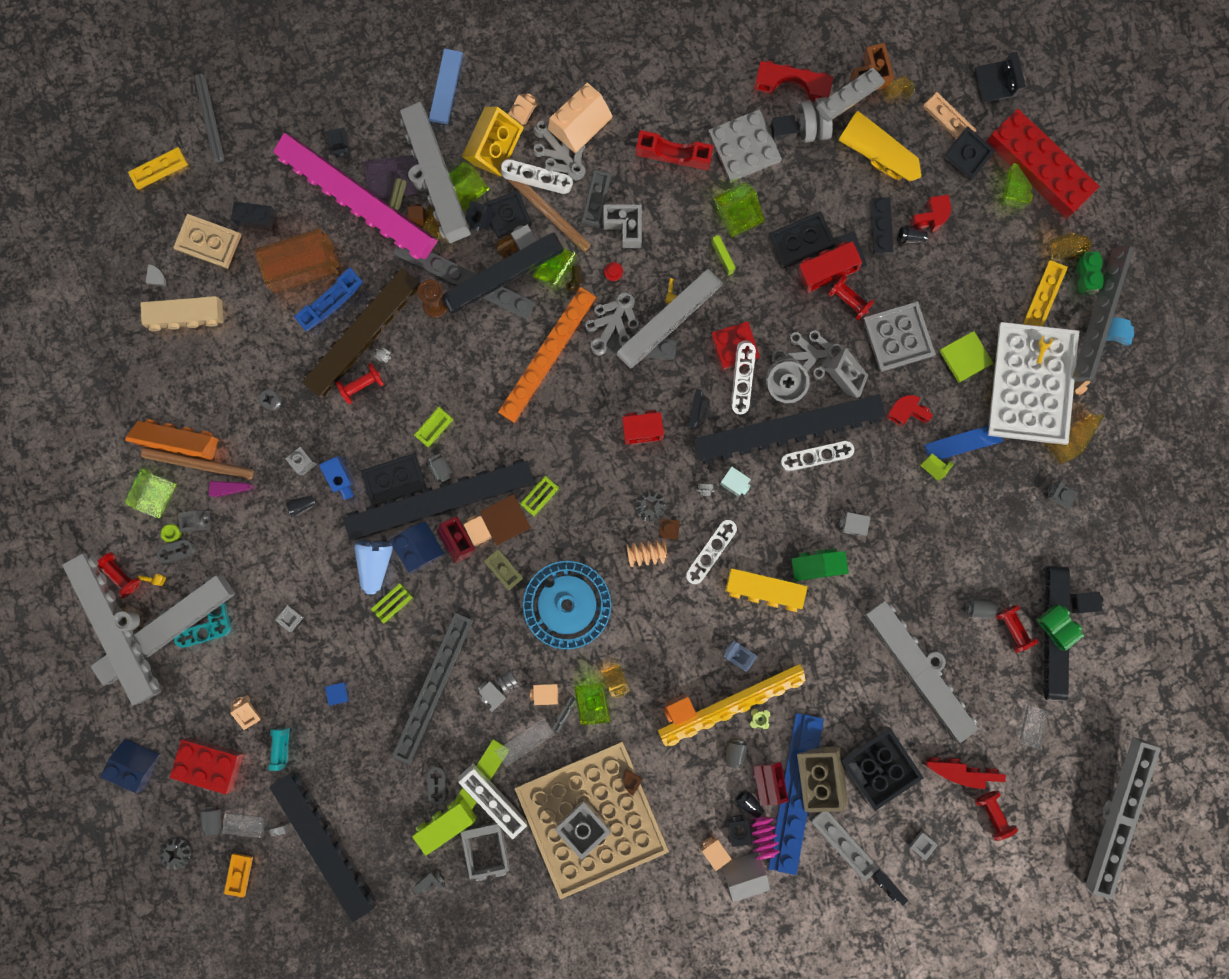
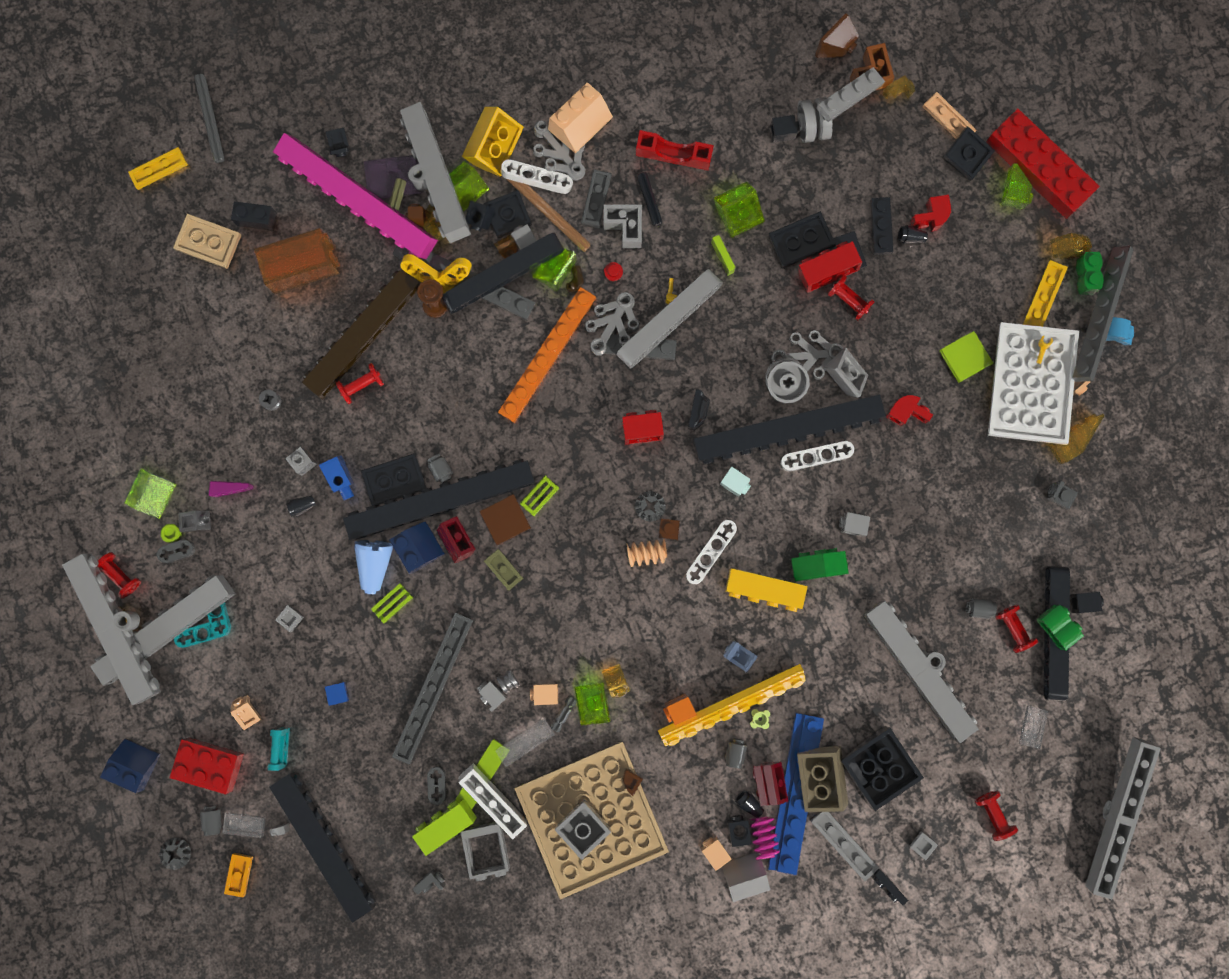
(155, 276): light grey tile -> none
(156, 580): yellow hand -> none
(173, 440): orange slope -> none
(182, 312): tan brick -> none
(197, 463): medium nougat axle -> none
(330, 301): blue slope -> none
(382, 355): light grey plate -> none
(415, 267): none -> yellow beam
(433, 427): lime tile -> none
(446, 86): medium blue tile -> none
(477, 530): light nougat brick -> none
(523, 107): light nougat bracket -> none
(551, 605): dark azure piece -> none
(649, 199): none -> black axle
(705, 489): light grey plate -> none
(726, 342): red brick -> none
(743, 377): white beam -> none
(744, 145): light grey plate -> none
(773, 75): red arch -> none
(838, 40): none -> reddish brown slope
(880, 148): yellow panel -> none
(899, 337): light grey plate -> none
(936, 467): lime tile -> none
(957, 773): red slope -> none
(961, 443): blue slope -> none
(1001, 79): black bracket -> none

